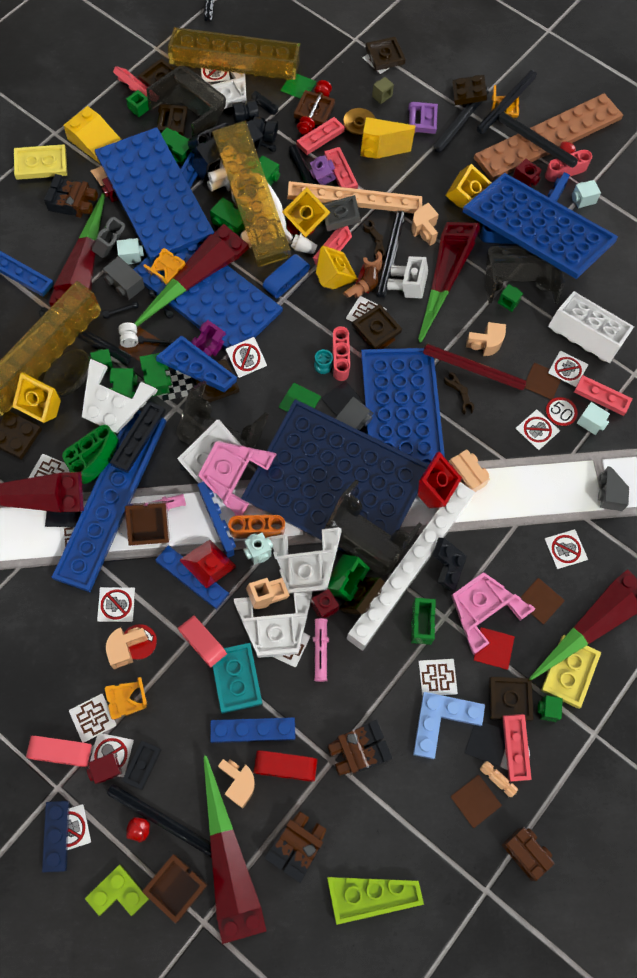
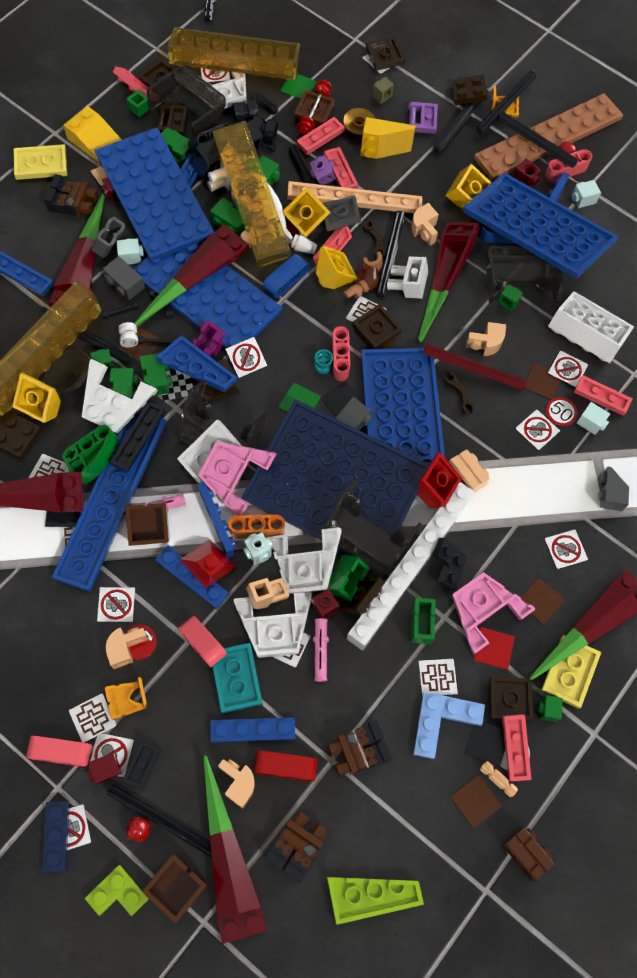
(167, 262): light orange piece -> none

